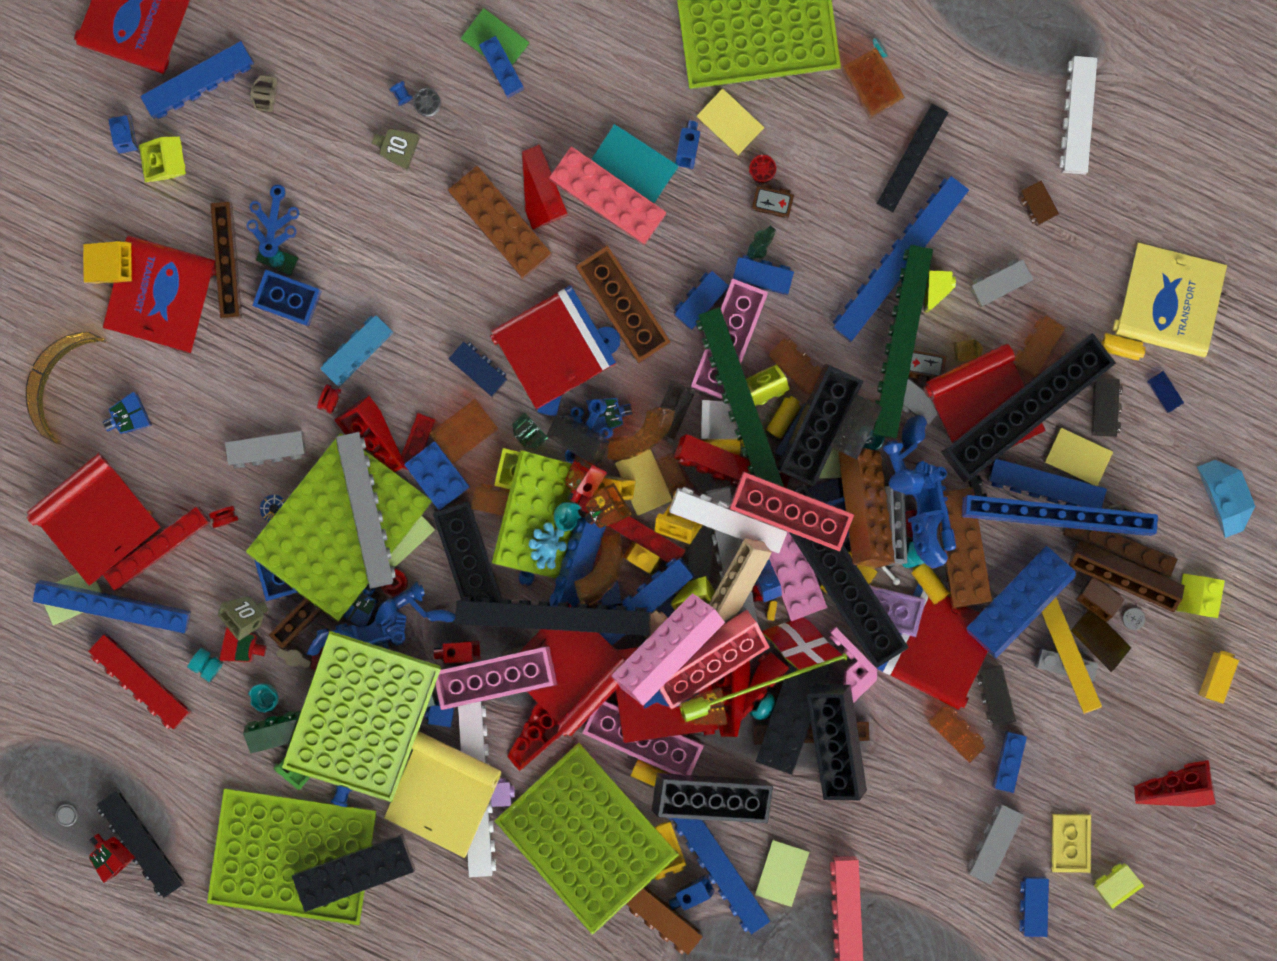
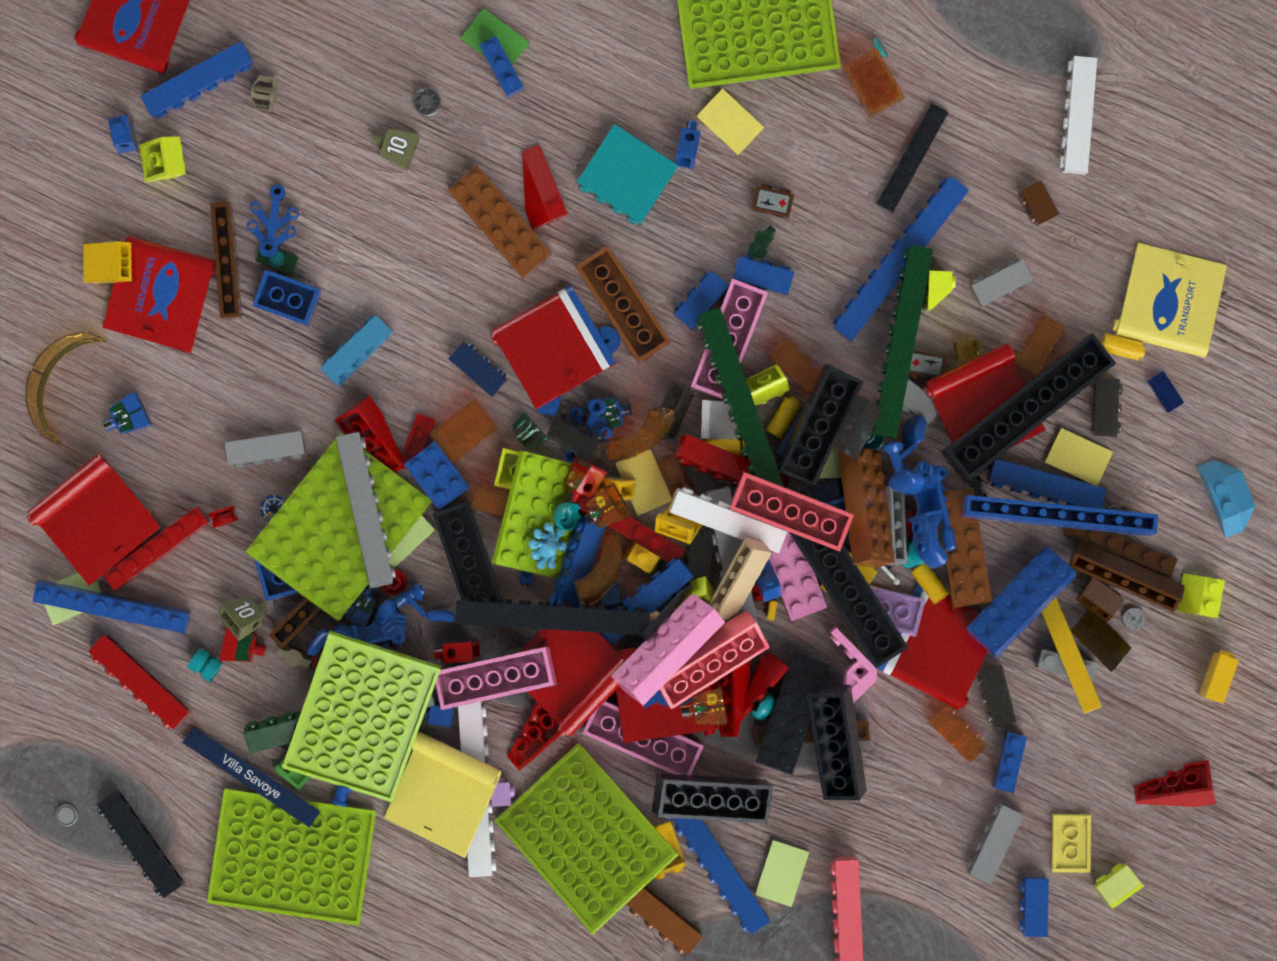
(109, 857): red torso -> none
(251, 777): none -> dark blue tile
(263, 697): teal hair -> none
(328, 399): red wheel -> none
(353, 872): black brick -> none
(401, 93): blue bush -> none
(607, 196): coral brick -> none
(646, 772): yellow brick -> none
(666, 611): none -> black bar
(699, 890): blue torso -> none
(762, 168): red wheel -> none
(797, 642): flag -> none

